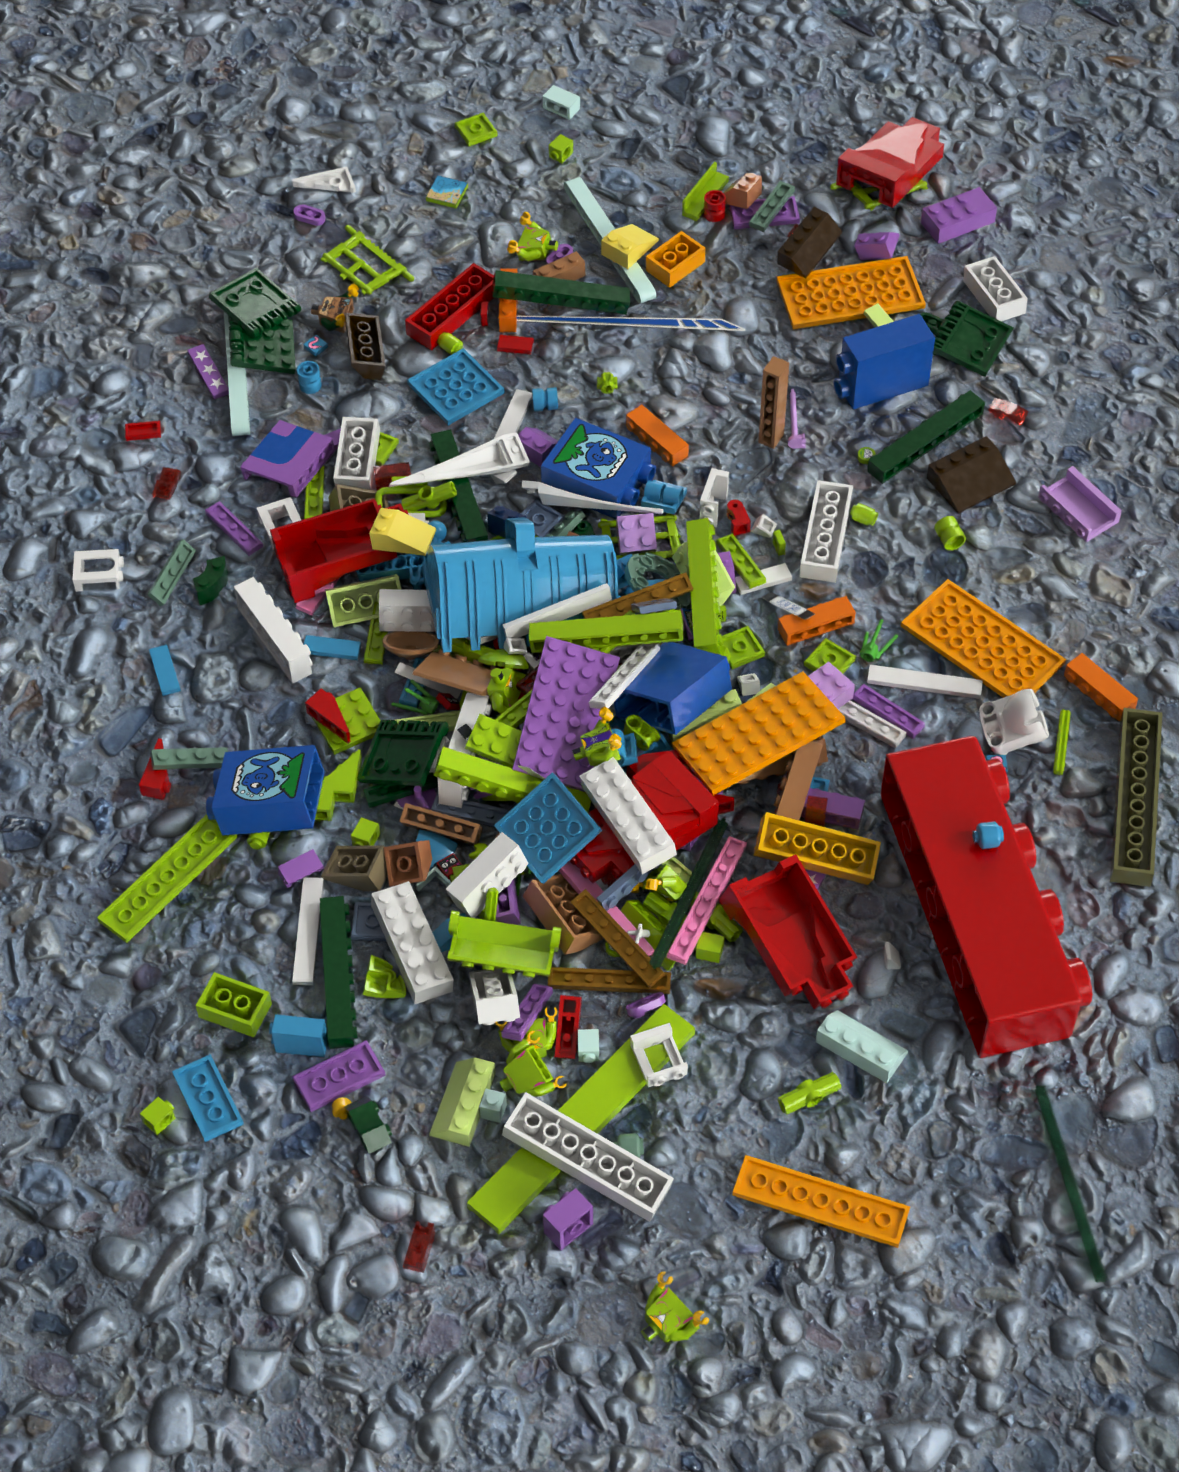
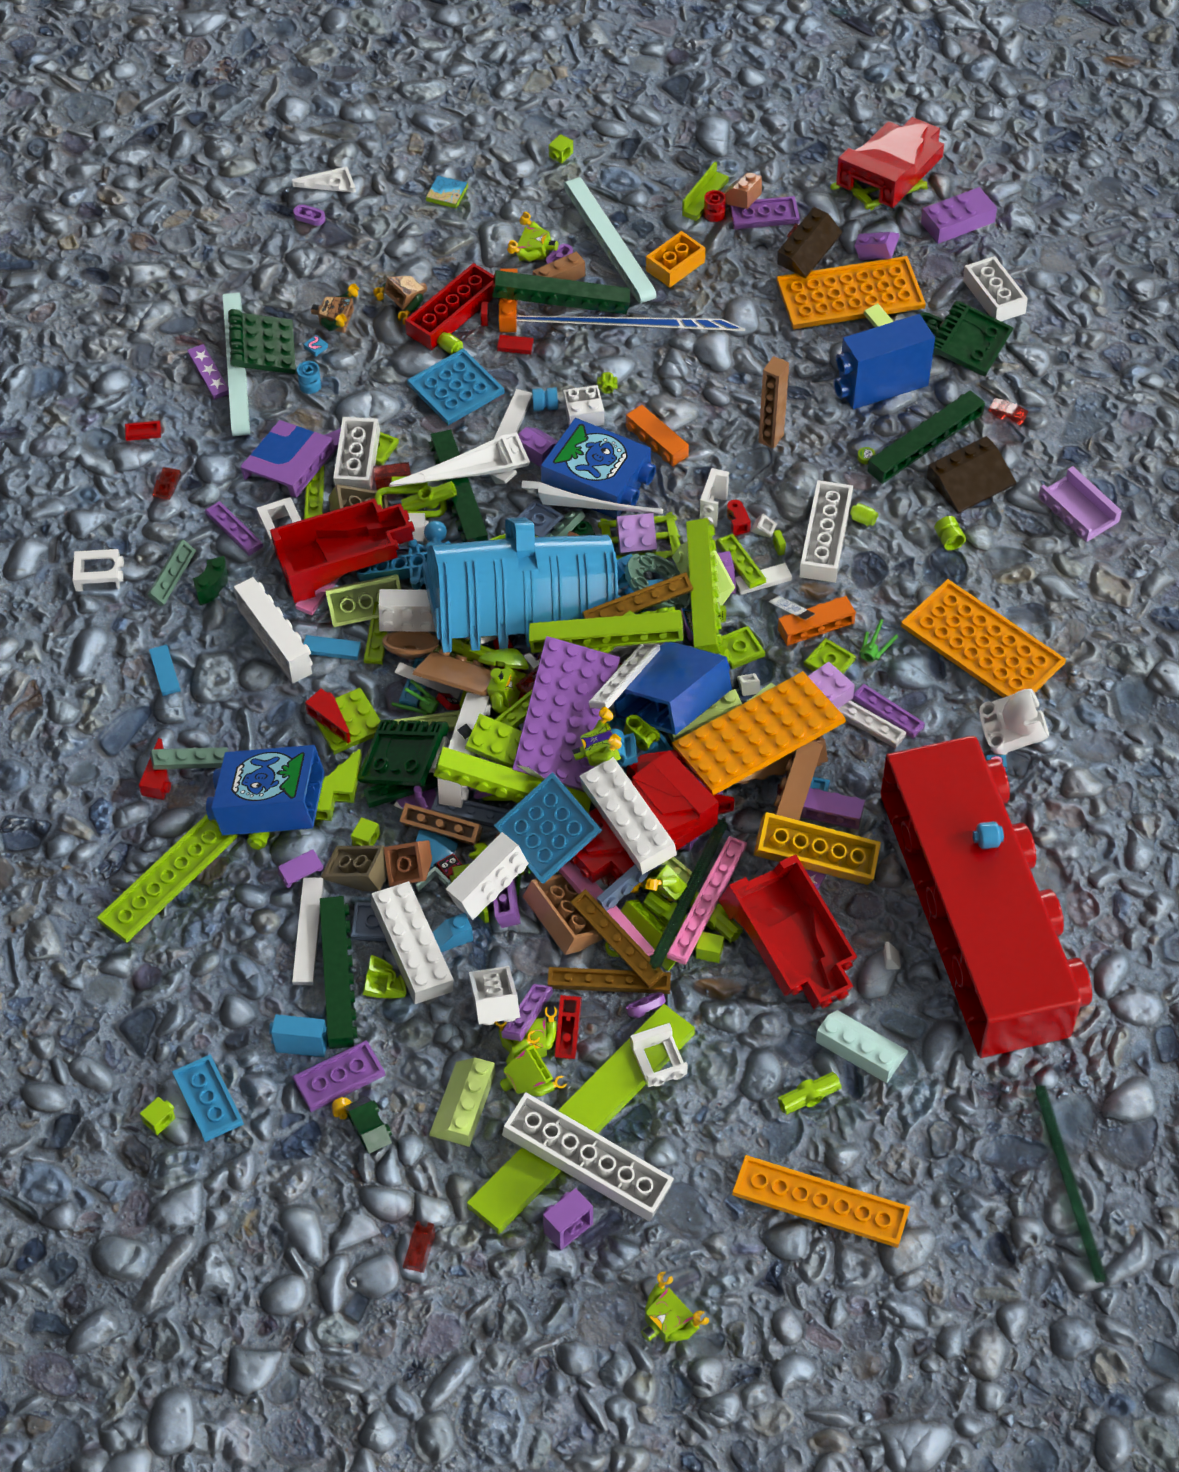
(233, 1004): lime brick -> none
(254, 302): dark green hinge -> none
(365, 345): dark brown slope -> none
(380, 280): lime piece -> none
(400, 533): light yellow slope -> none
(404, 292): none -> torso
(476, 129): lime tile -> none
(491, 904): lime axle -> none
(493, 1105): light aqua brick -> none
(497, 517): dark blue brick -> none
(502, 946): lime piece -> none
(515, 646): white slope -> none
(559, 611): white tile -> none
(561, 102): light aqua brick -> none
(584, 404): none -> white slope
(588, 1045): light aqua brick -> none
(627, 245): light yellow slope -> none
(631, 1143): sand green head -> none
(639, 933): white bar -> none
(654, 606): sand blue tile -> none
(663, 496): dark azure plate -> none
(771, 206): sand green plate -> none
(795, 441): lavender piece -> none
(816, 810): clear red slope -> none
(925, 681): white tile -> none
(1061, 744): lime axle -> none
(1099, 686): orange brick -> none
(1136, 797): olive brick -> none

